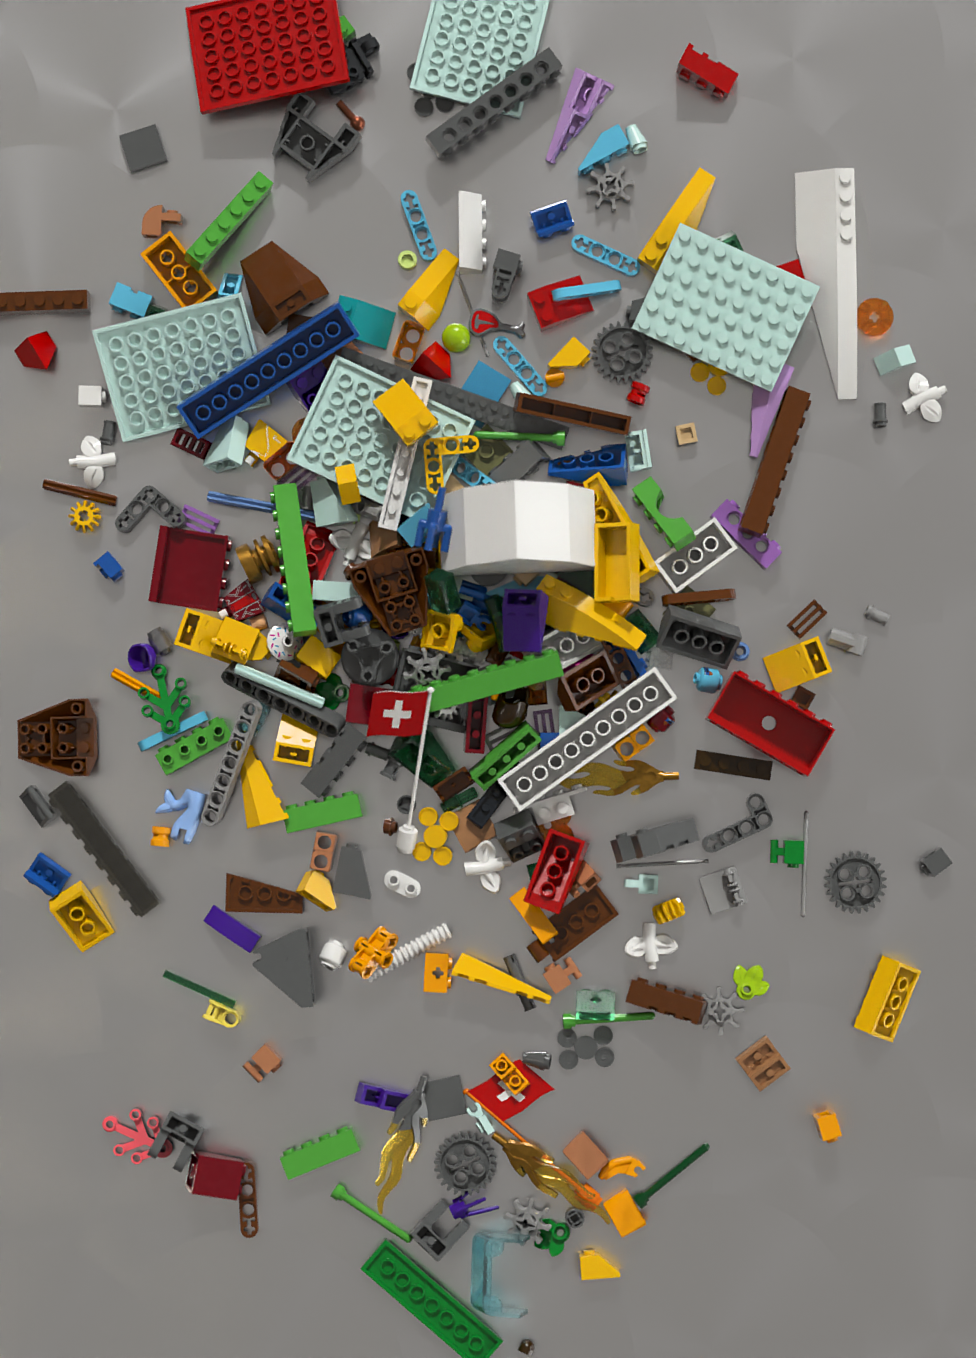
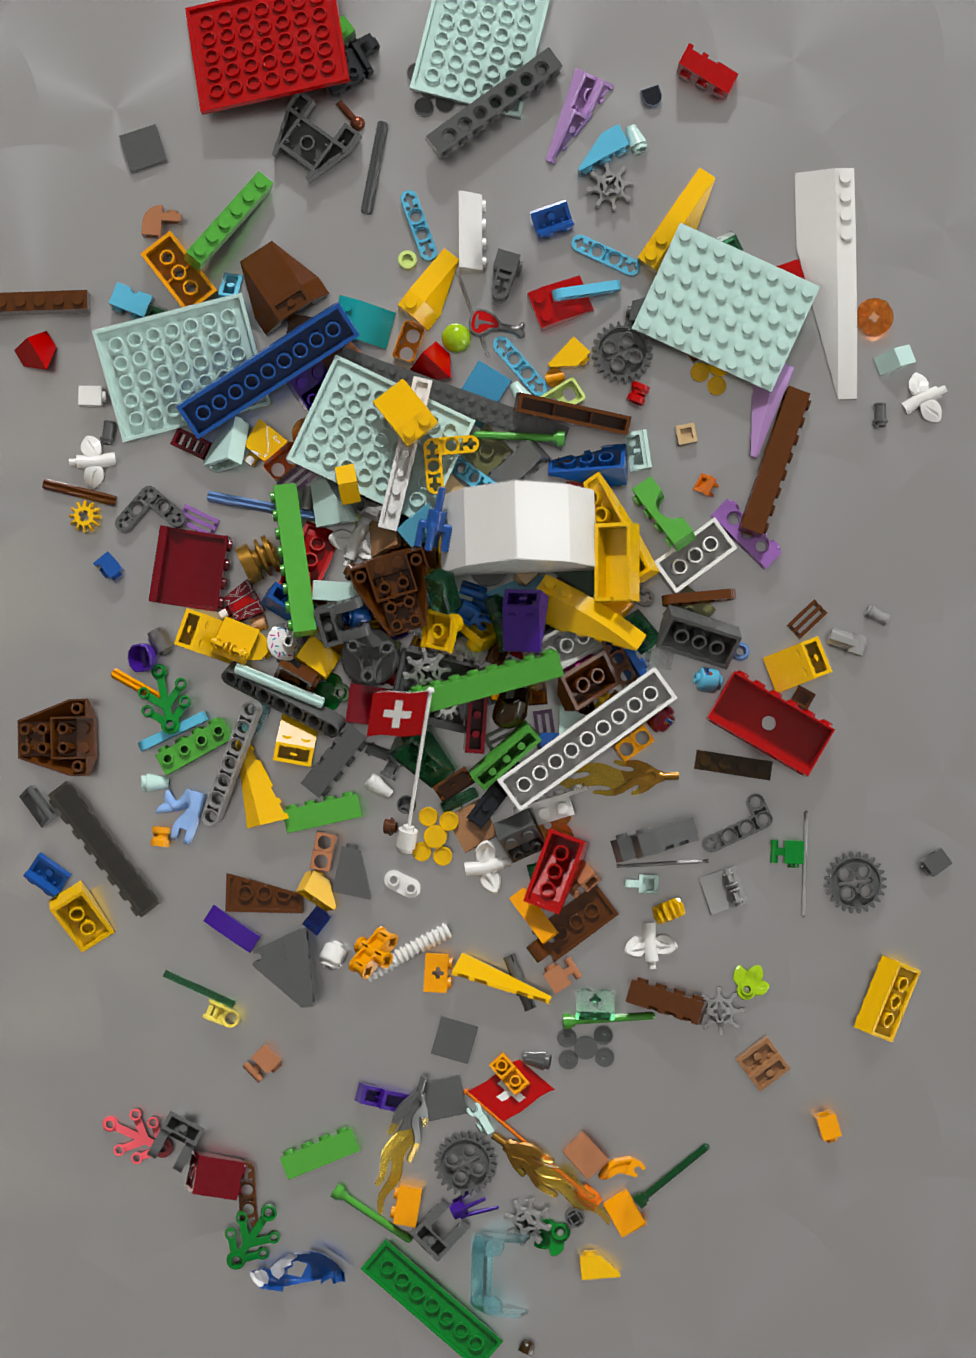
(153, 782): none -> light aqua cone
(249, 1239): none -> green plant
(317, 920): none -> clear blue panel
(318, 1268): none -> blue animal
(374, 167): none -> dark grey axle
(378, 786): none -> white cone
(407, 1204): none -> light orange brick
(454, 1040): none -> dark grey tile
(557, 391): none -> yellowish green piece
(651, 96): none -> black tile
(704, 485): none -> orange tile

